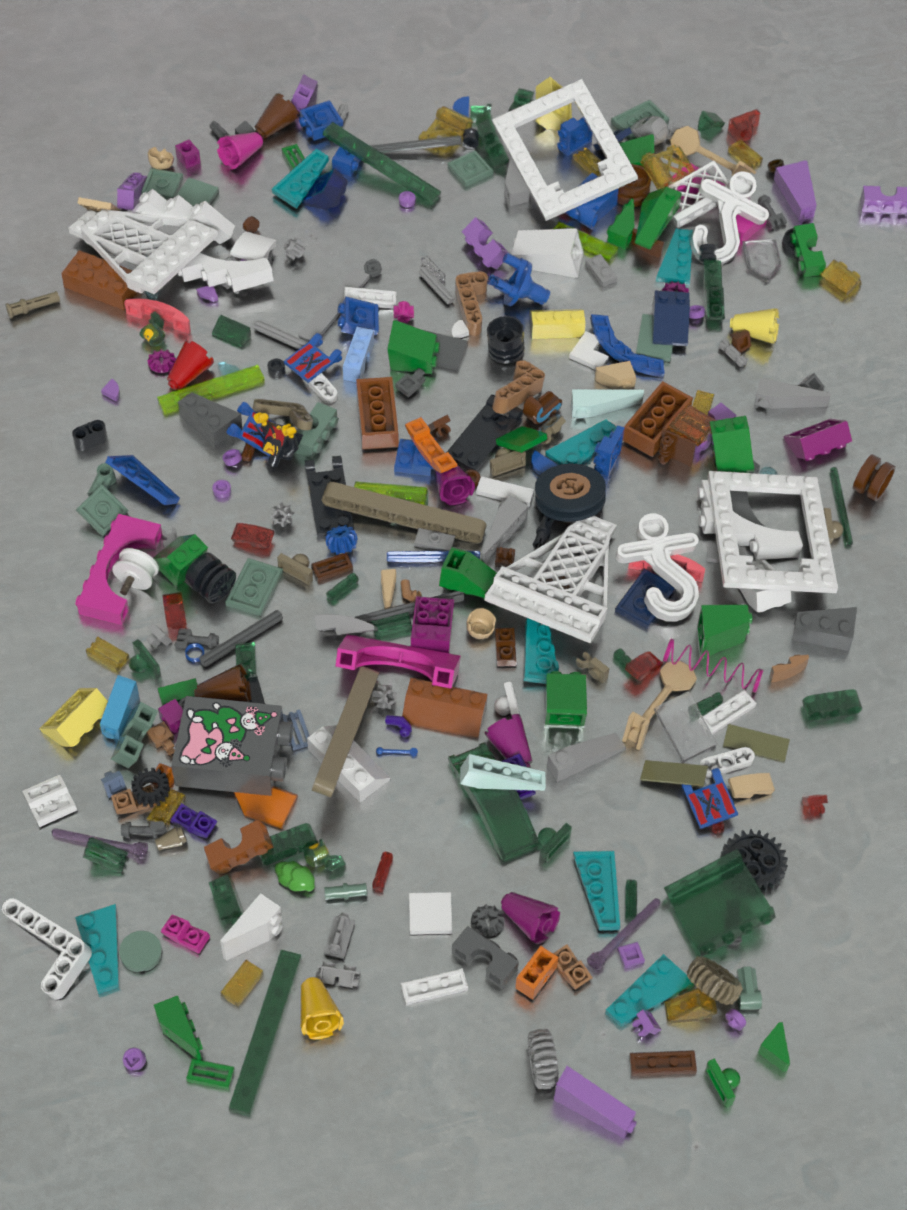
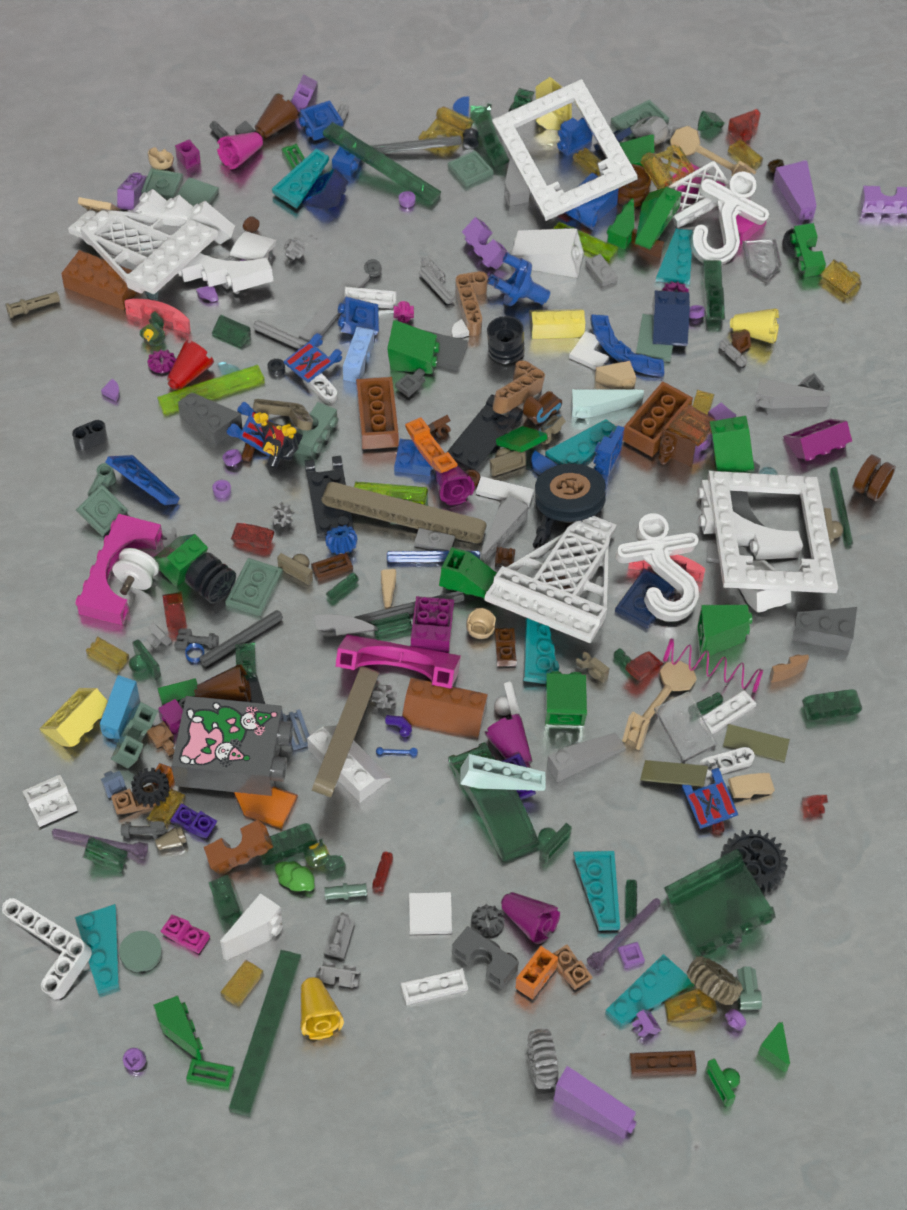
(407, 593): medium nougat arm -> none
(707, 252): black wheel -> none
(774, 219): dark grey hinge -> none

